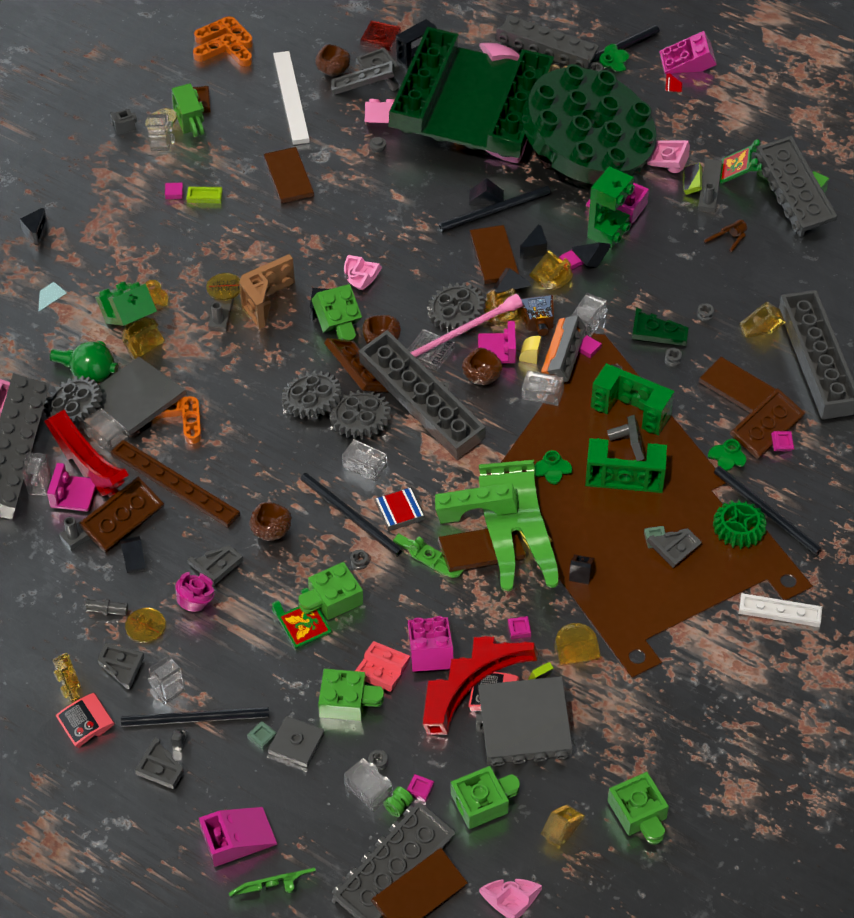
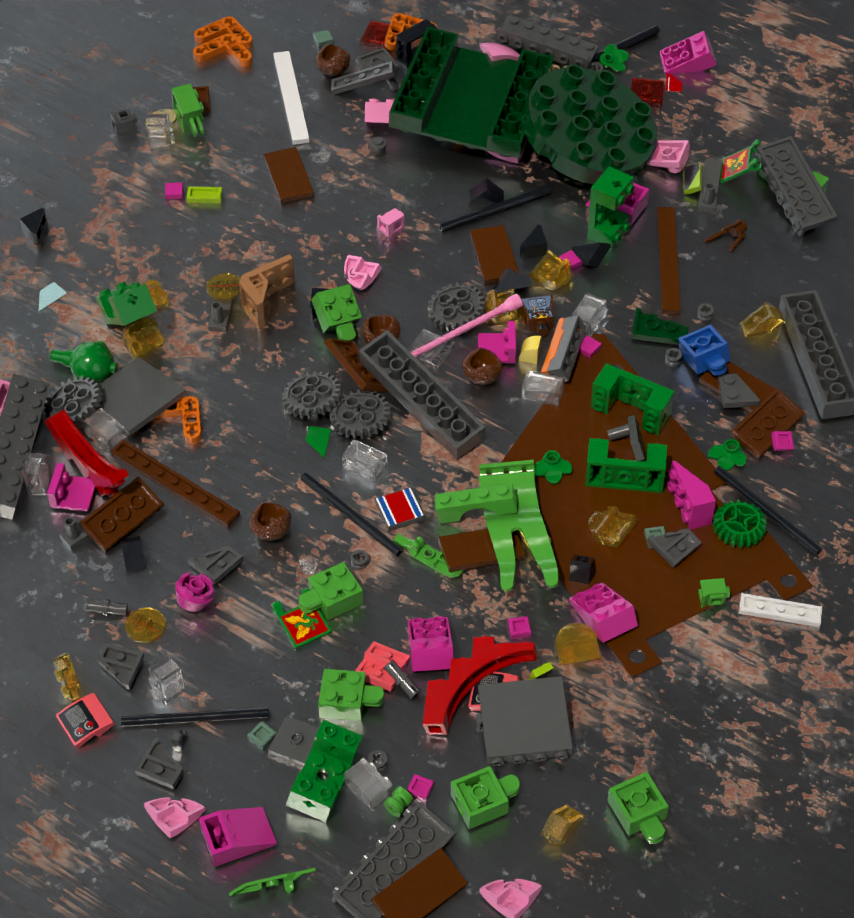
(173, 815): none -> bright pink brick
(307, 565): none -> clear plate
(318, 439): none -> green sticker
(323, 38): none -> sand green tile
(330, 753): none -> green plate
(391, 222): none -> bright pink brick
(400, 27): none -> orange beam
(402, 679): none -> dark grey pin
(604, 611): none -> dark pink slope
(611, 526): none -> clear yellow slope
(649, 91): none -> clear red tile
(668, 260): none -> reddish brown tile
(691, 497): none -> dark pink slope
(705, 350): none -> blue brick
(713, 592): none -> bright green window
(735, 392): none -> dark grey wing

